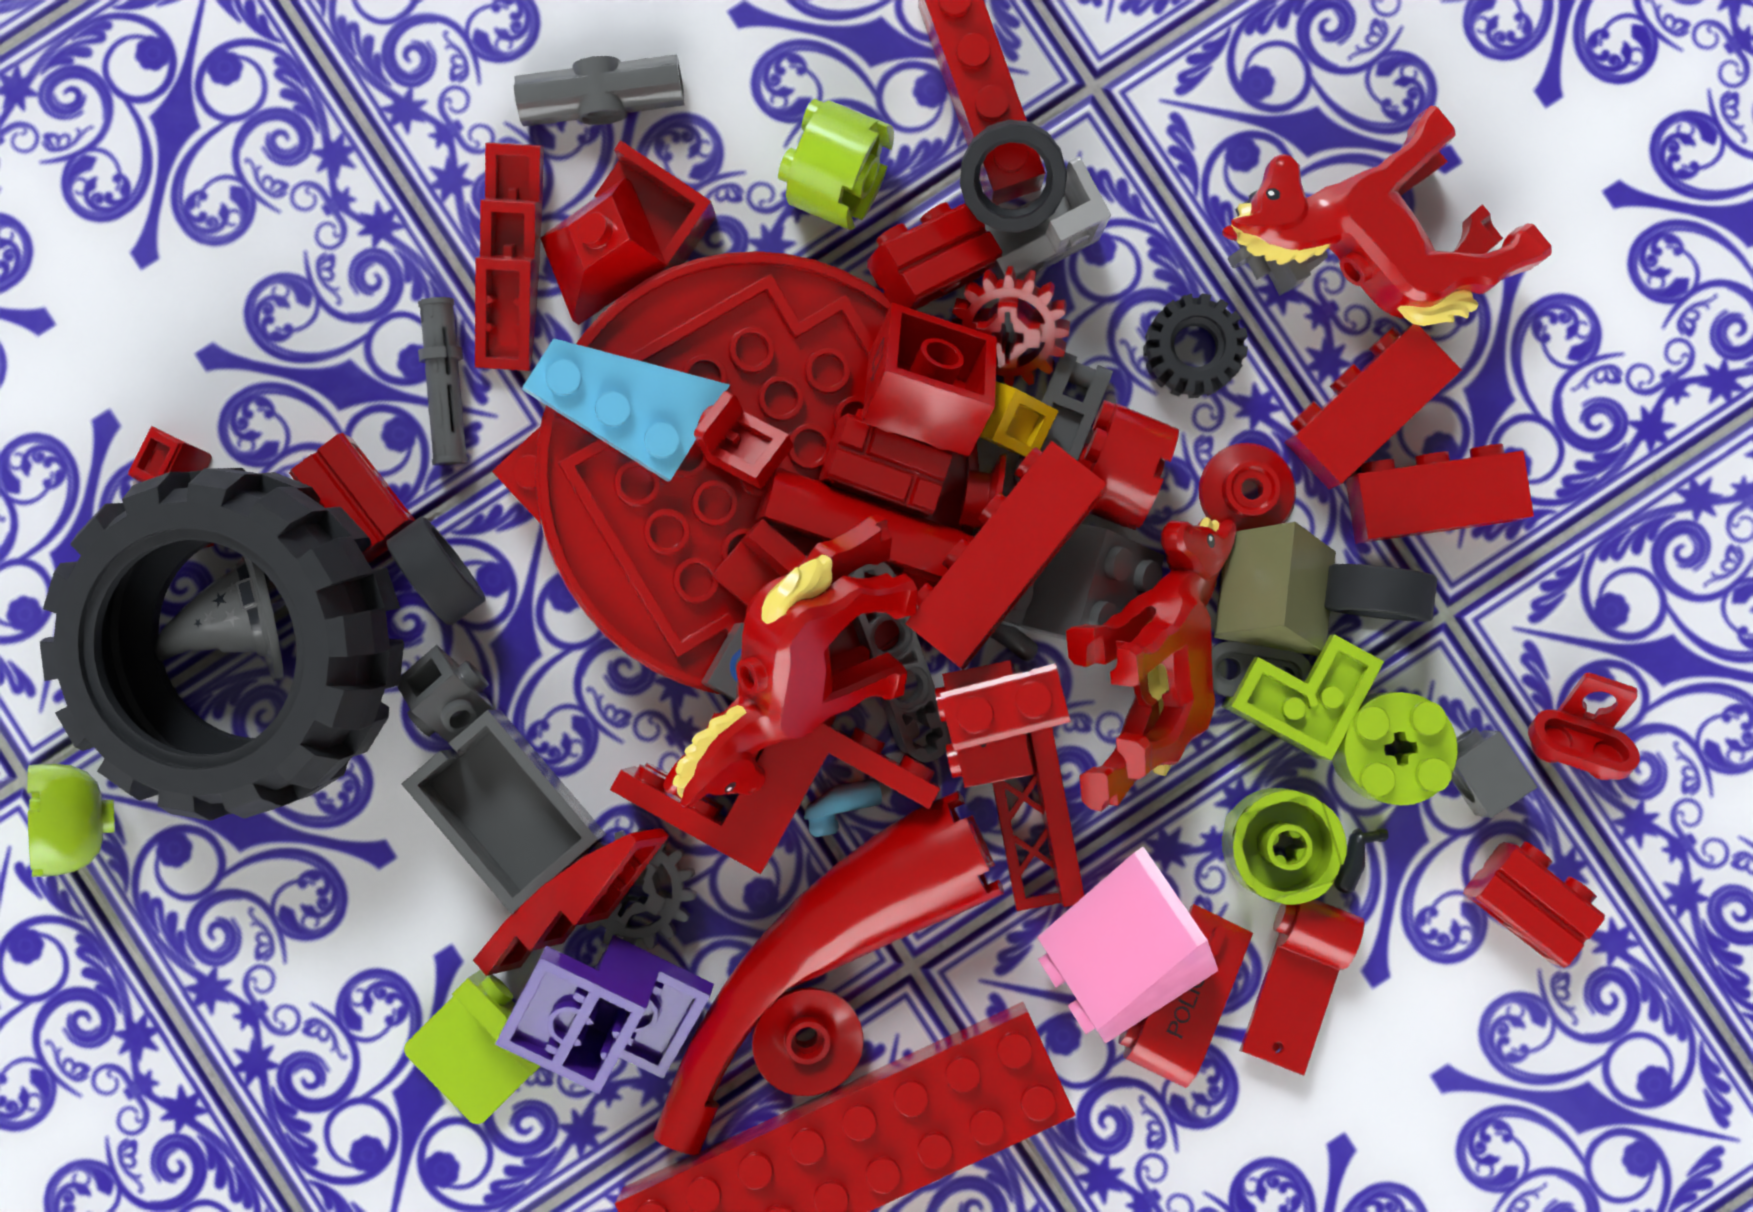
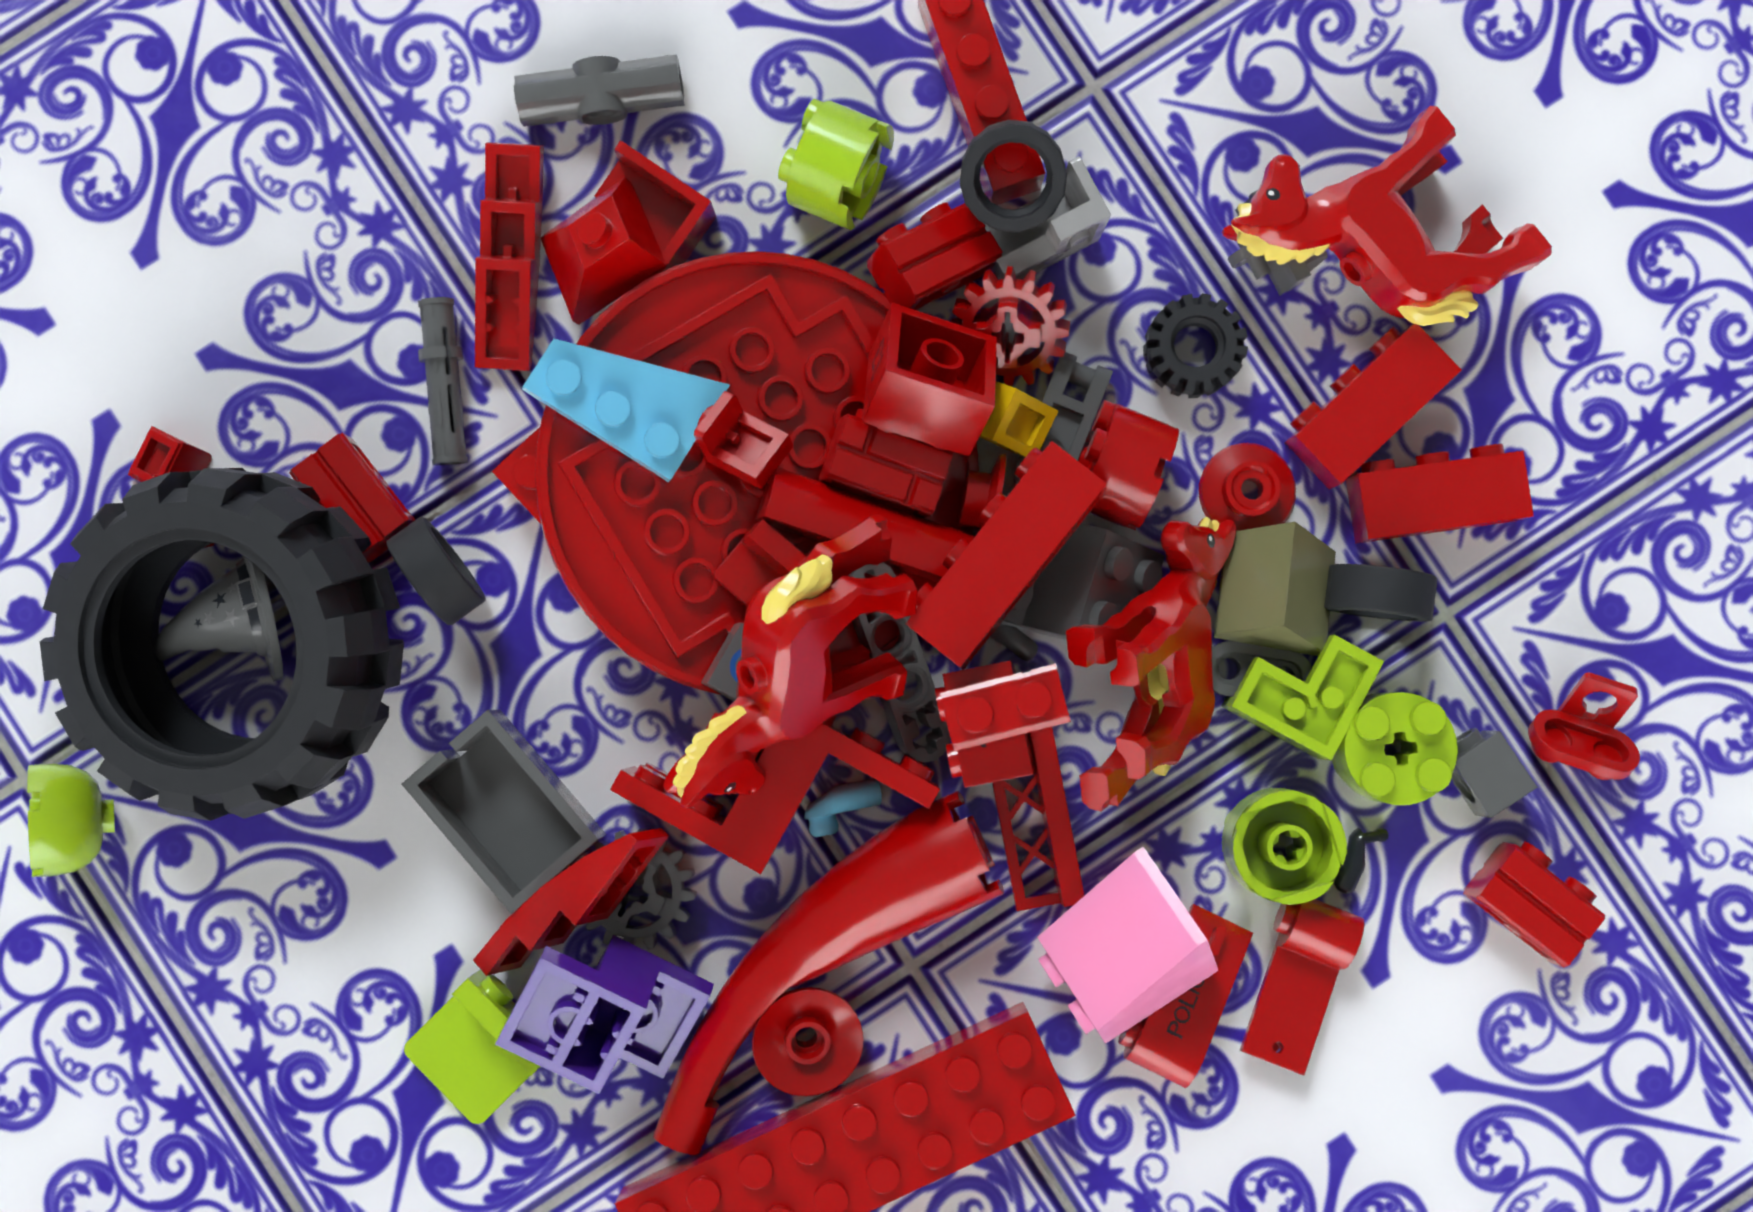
(443, 694): dark grey brick -> none

